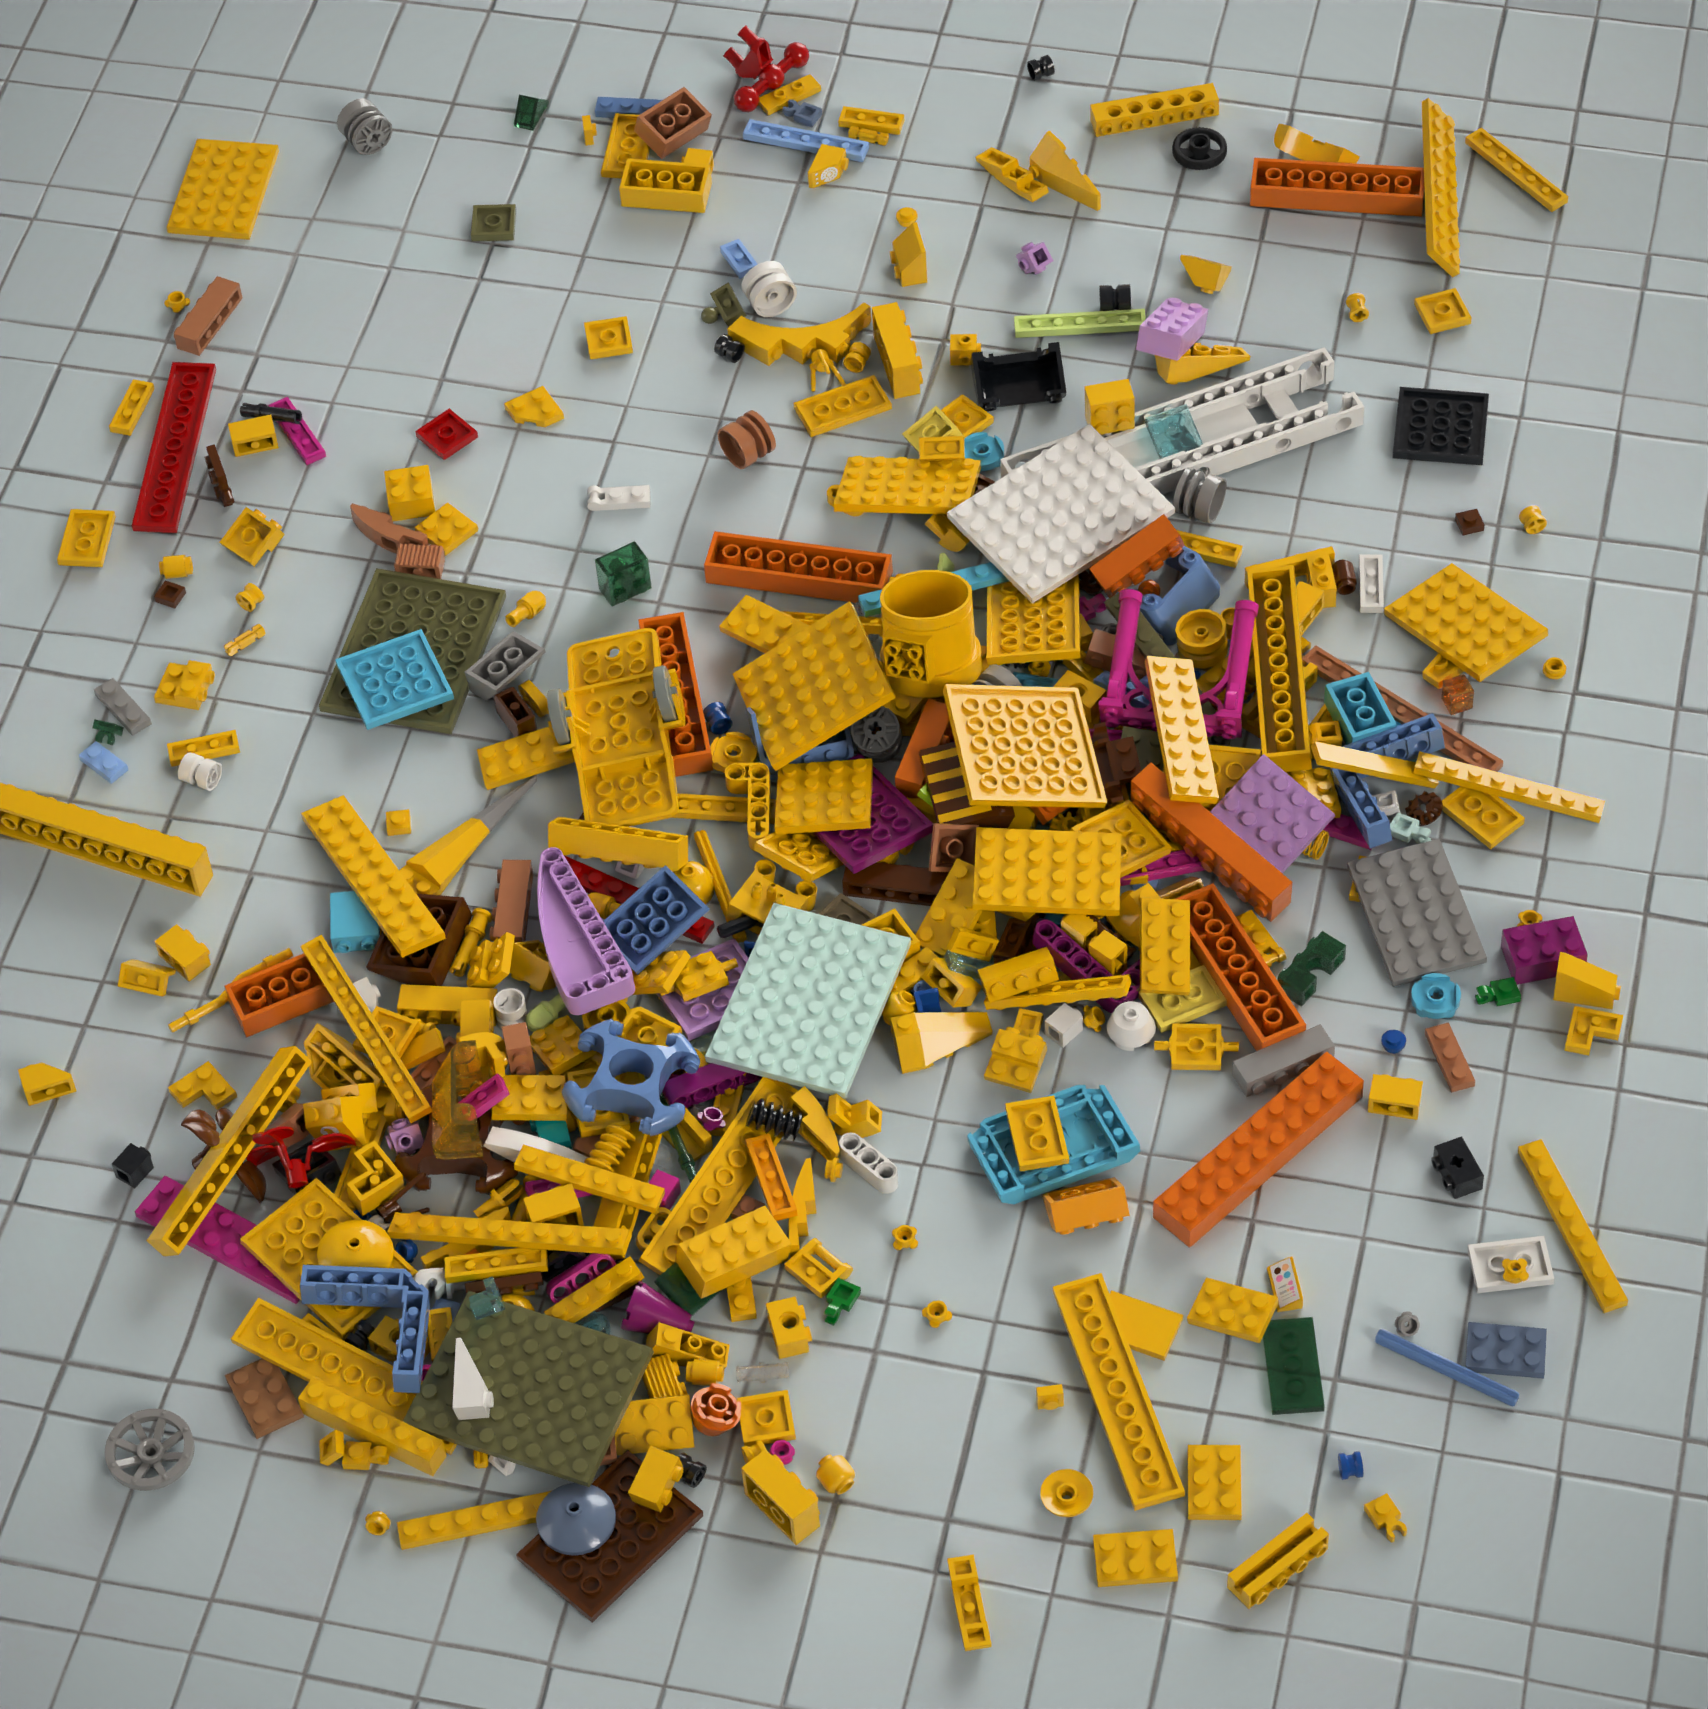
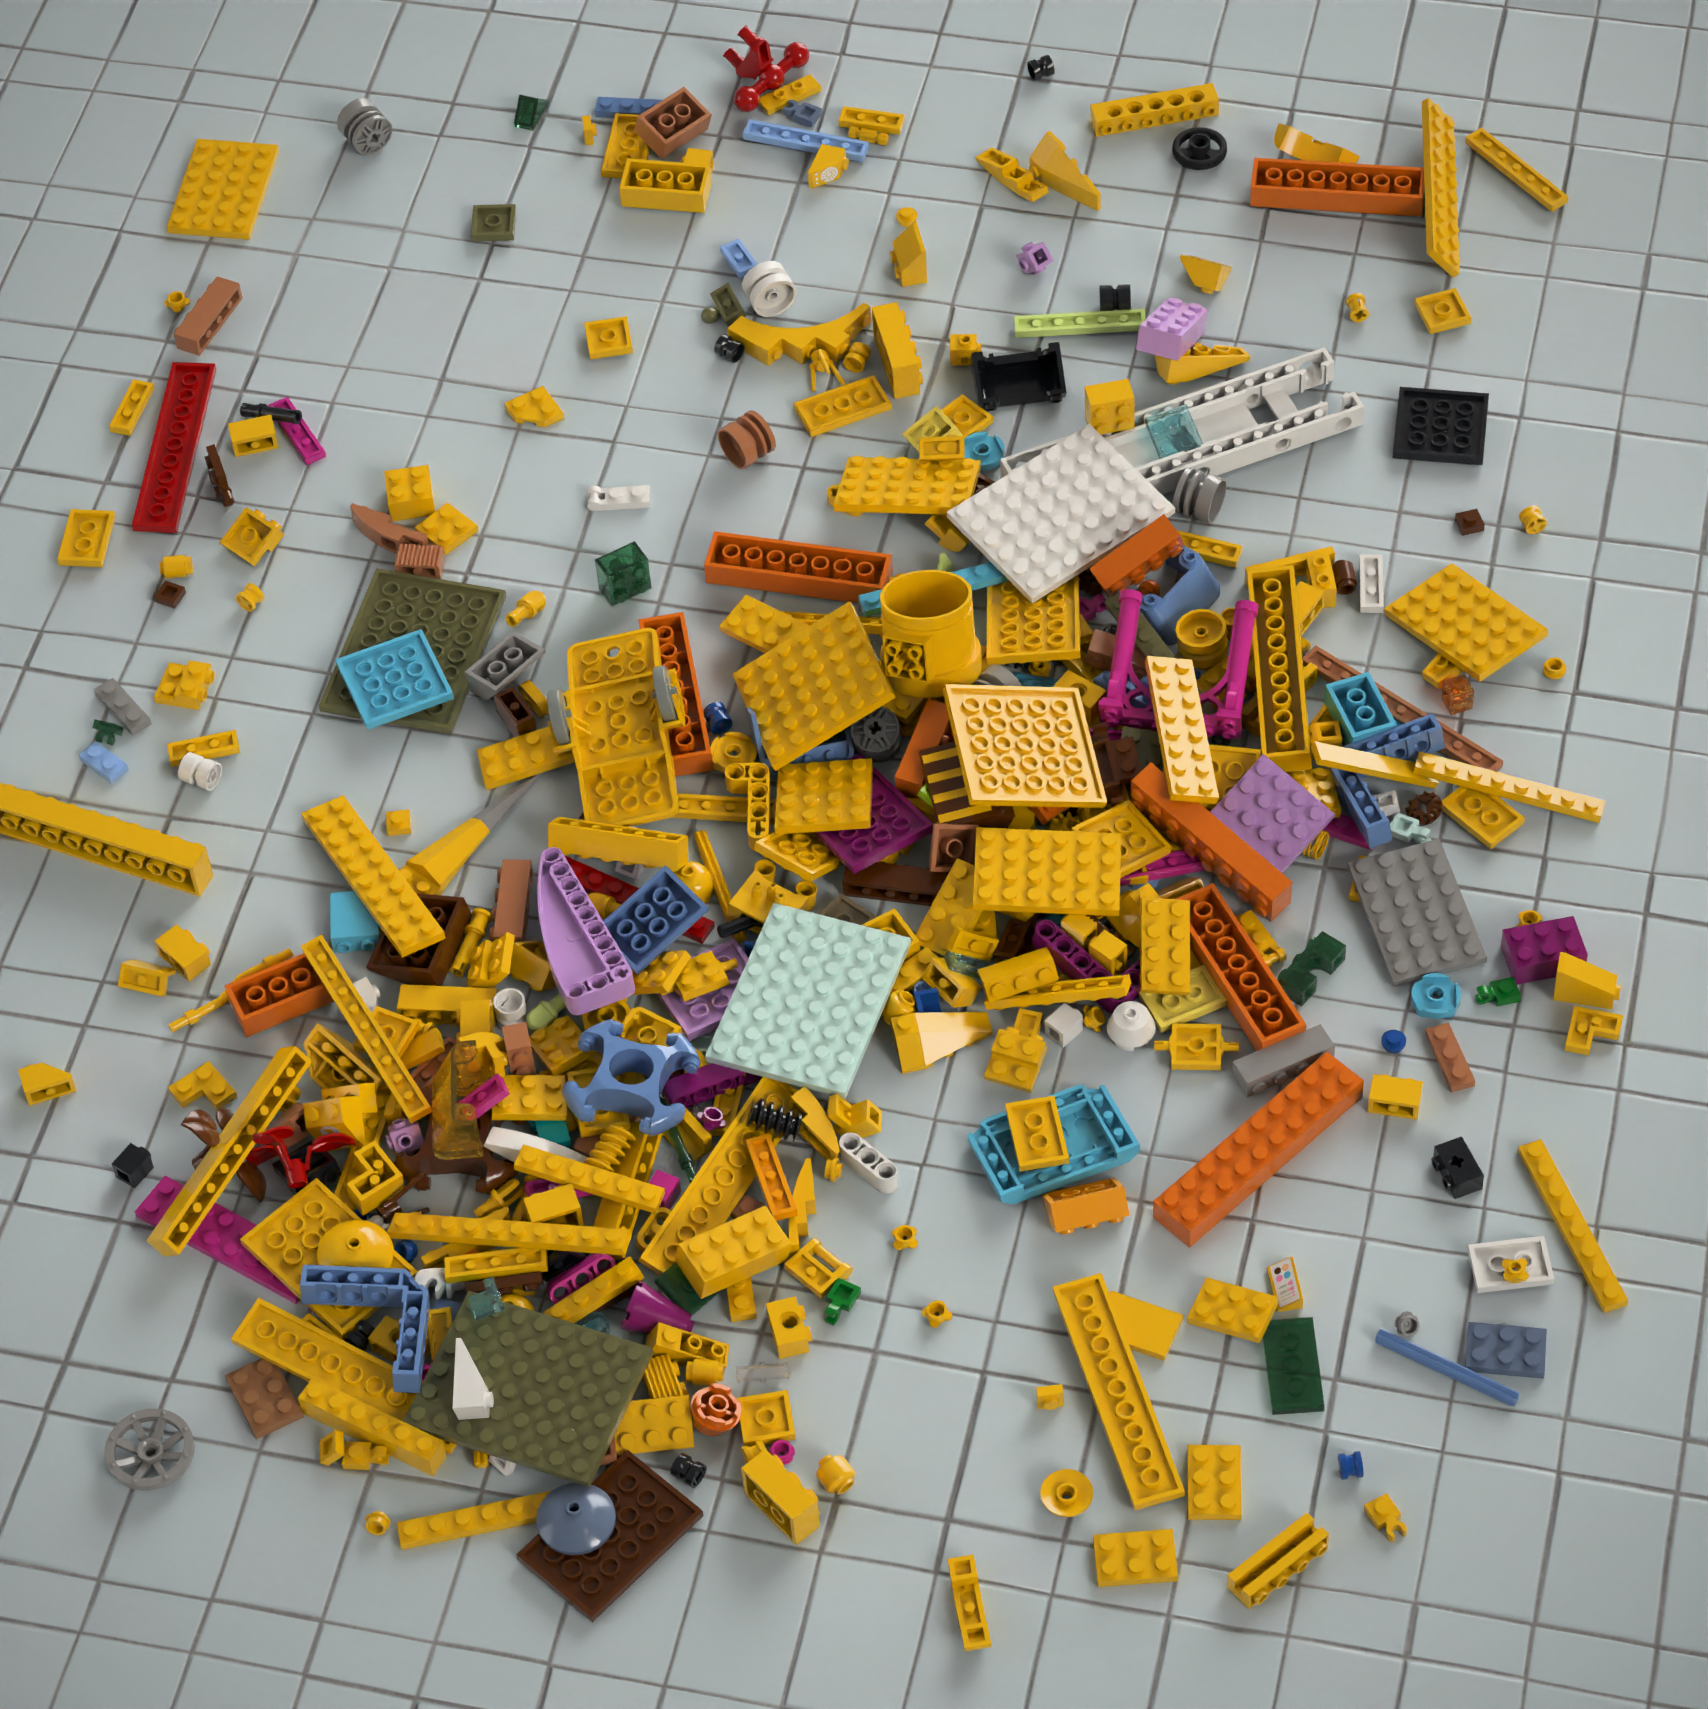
(244, 640): yellow axle -> none
(446, 434): red plate -> none
(656, 1479): yellow brick -> none

